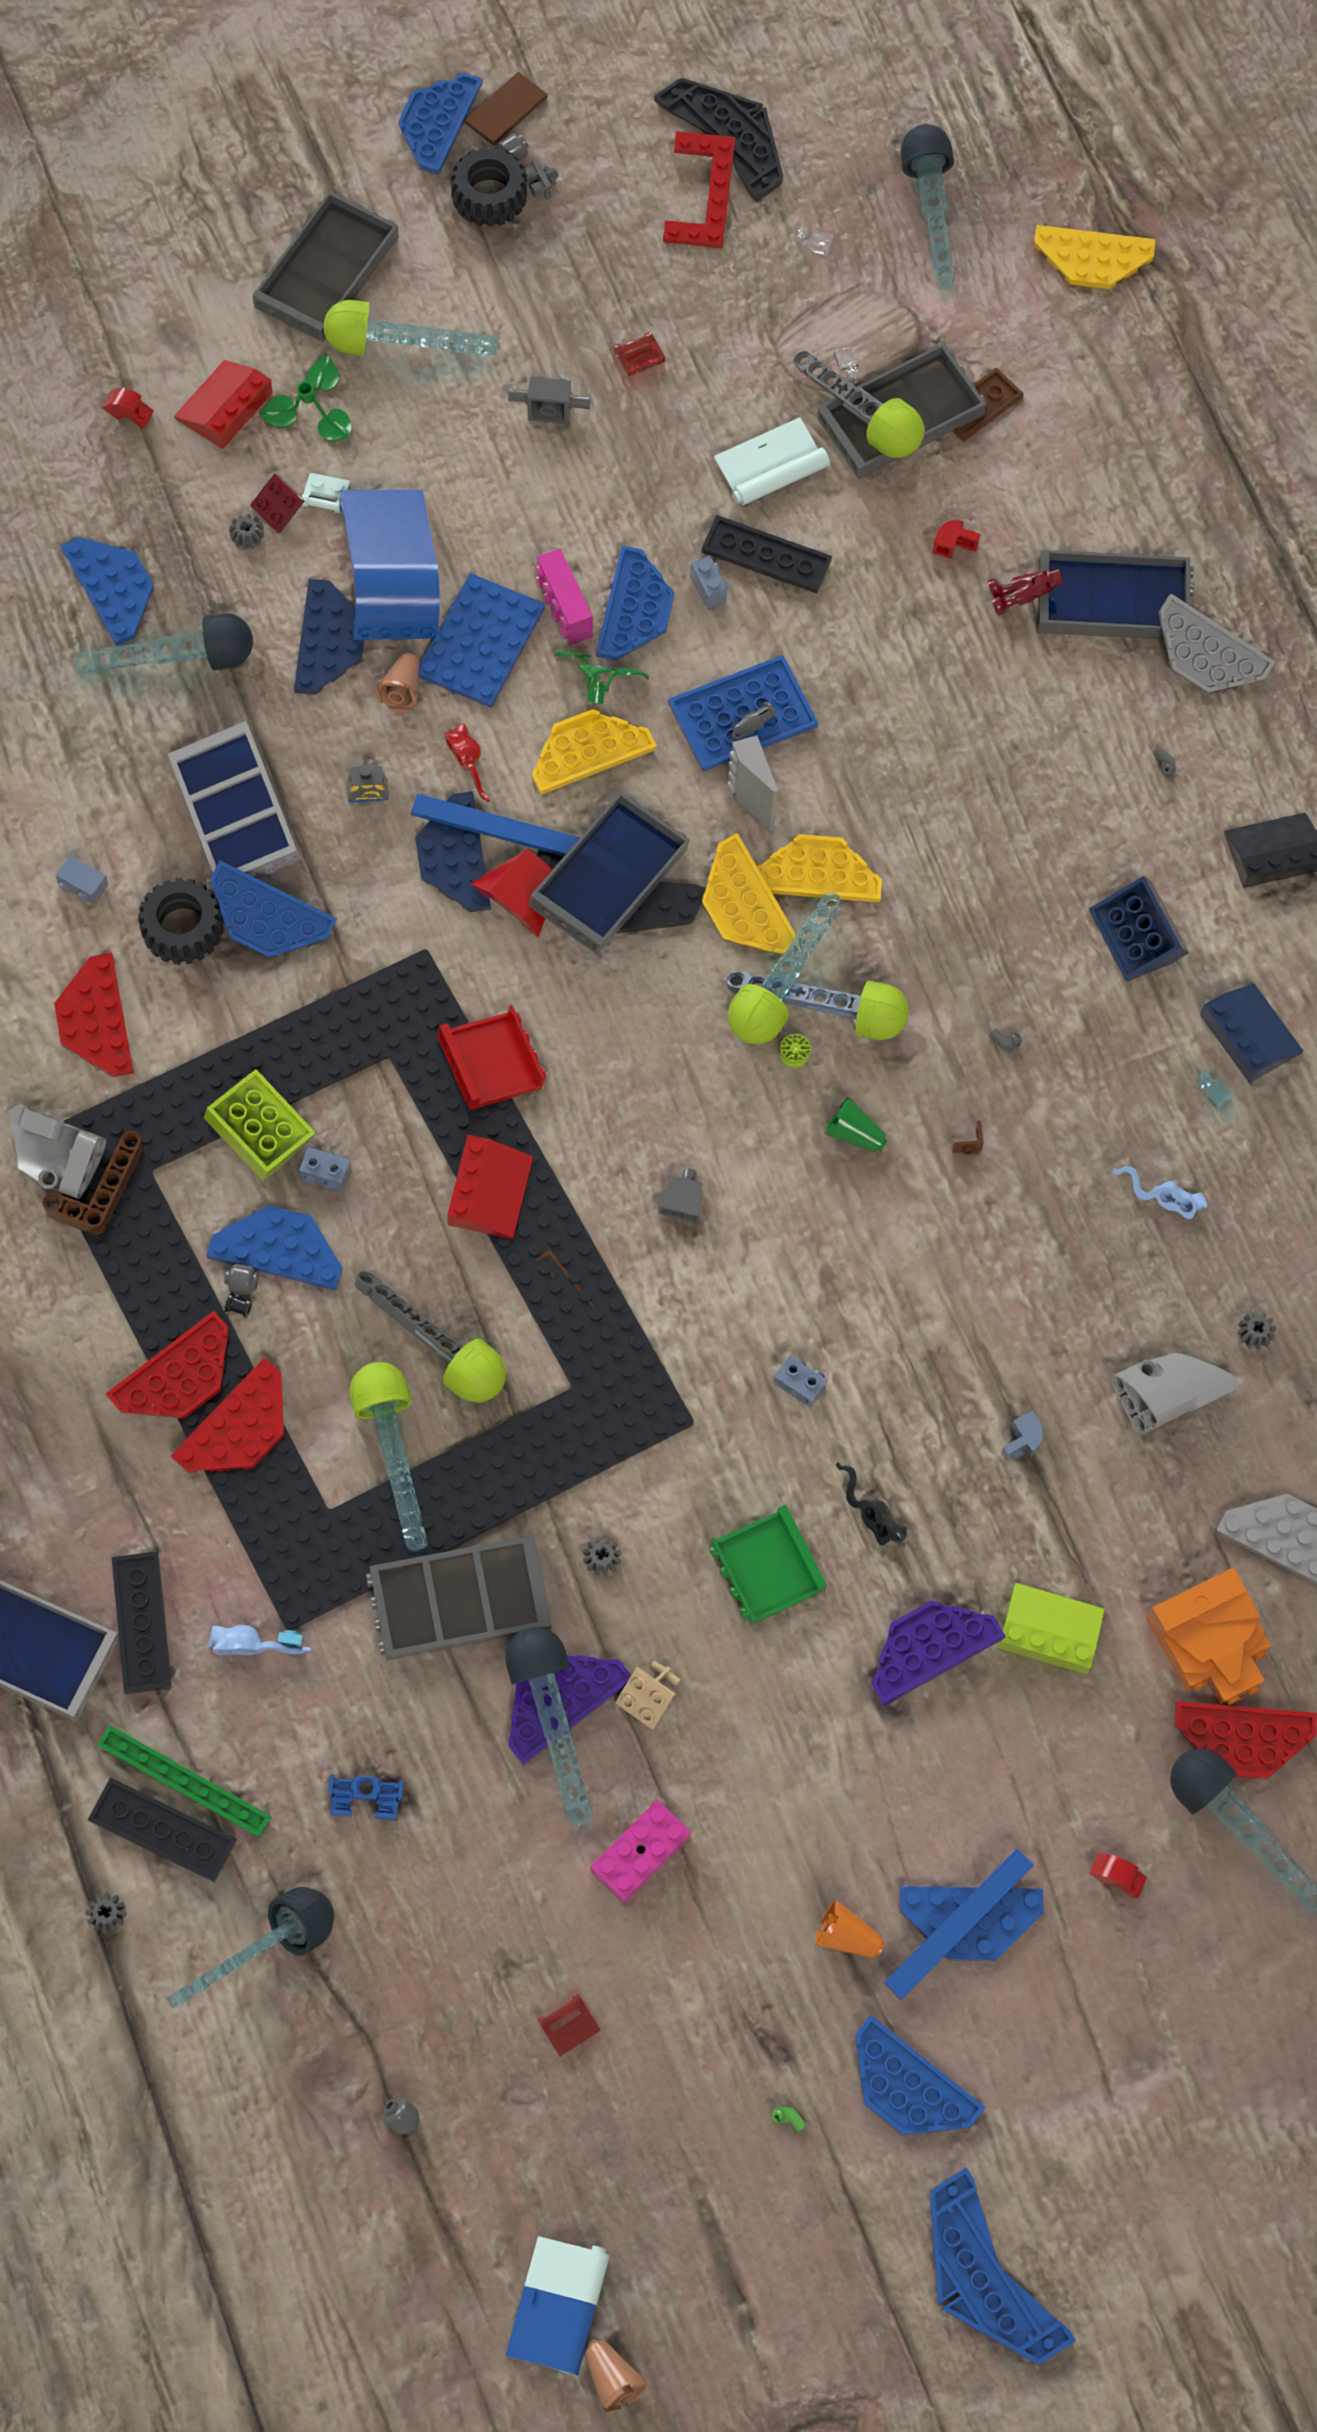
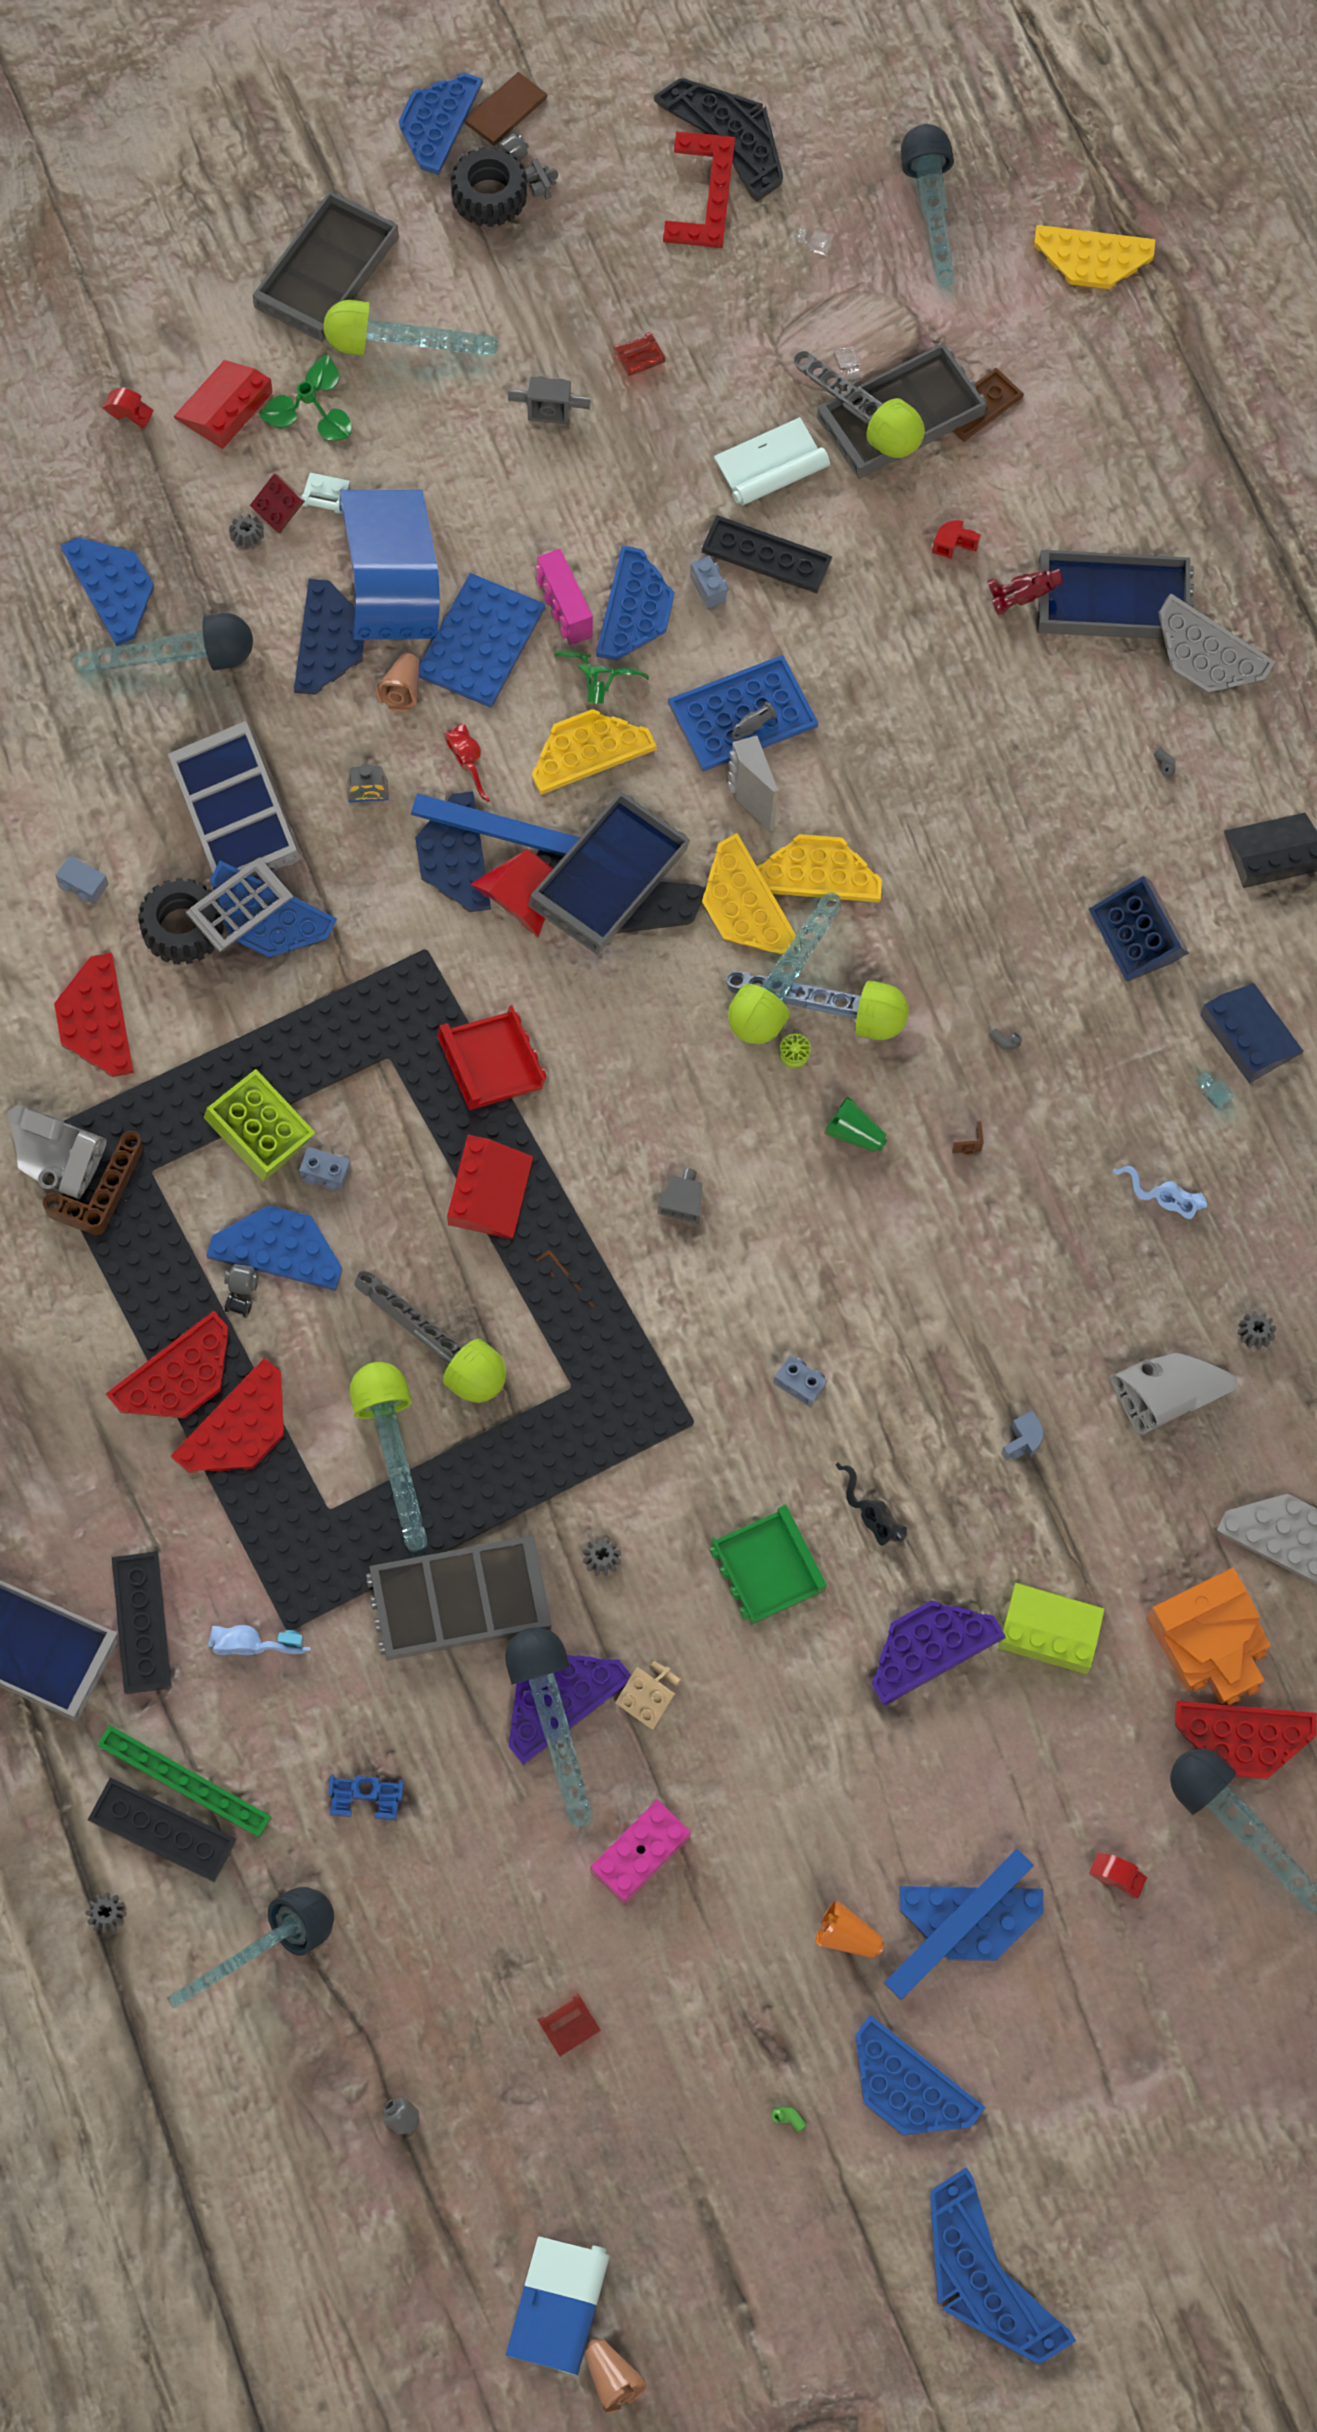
(208, 928): none -> light grey piece

